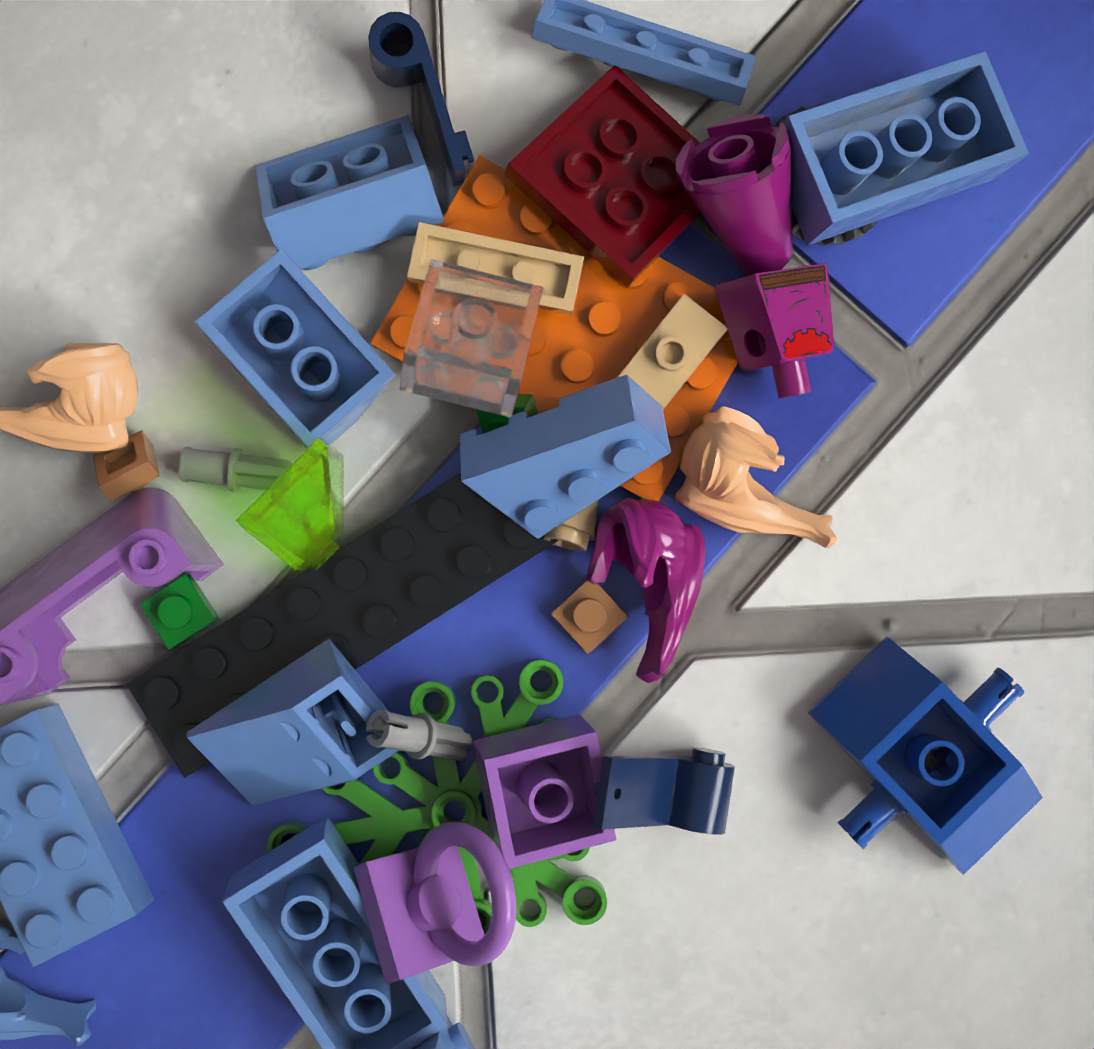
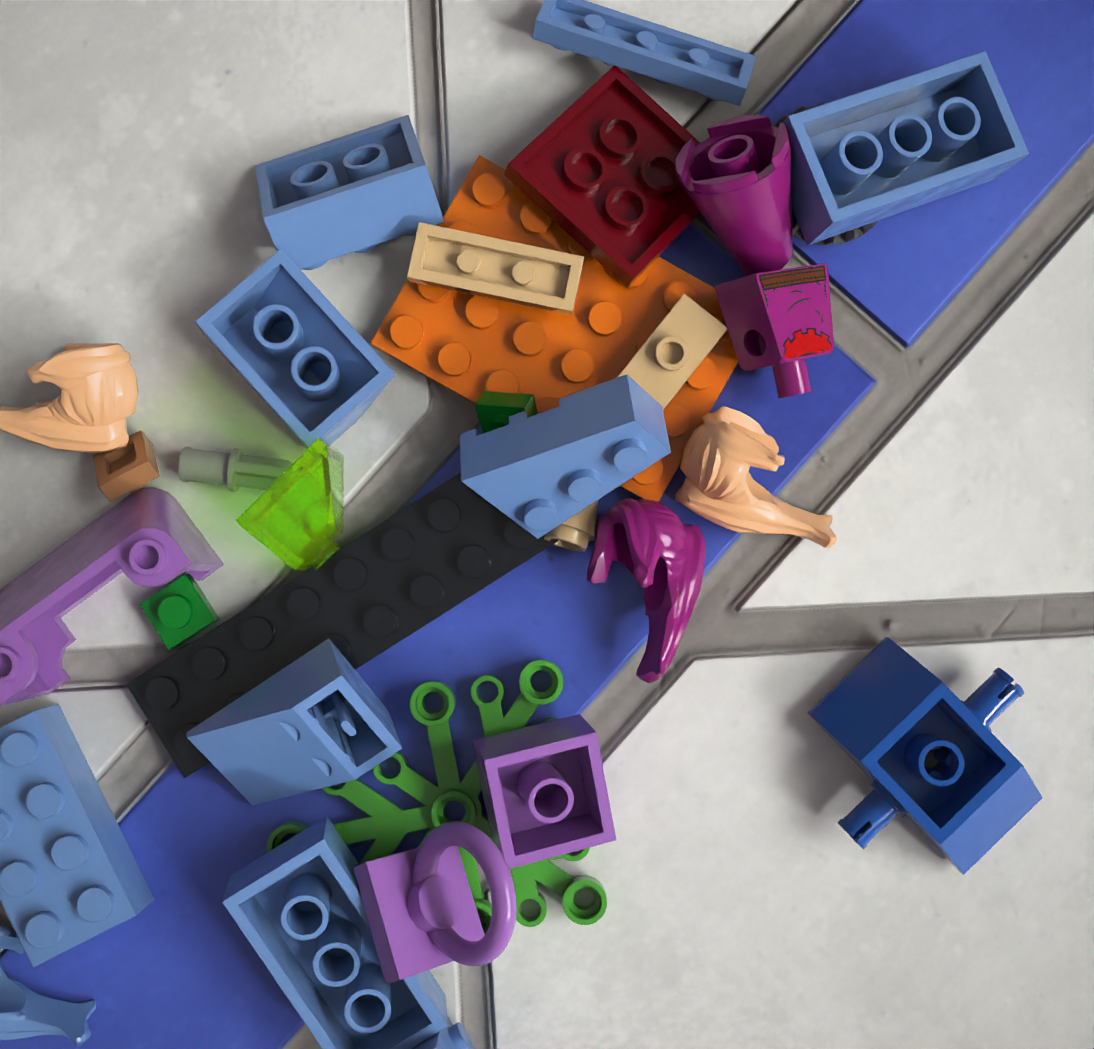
(403, 59): dark blue door -> none
(417, 735): light grey axle -> none
(470, 338): clear brick -> none
(589, 615): medium nougat plate -> none
(665, 791): dark blue door -> none

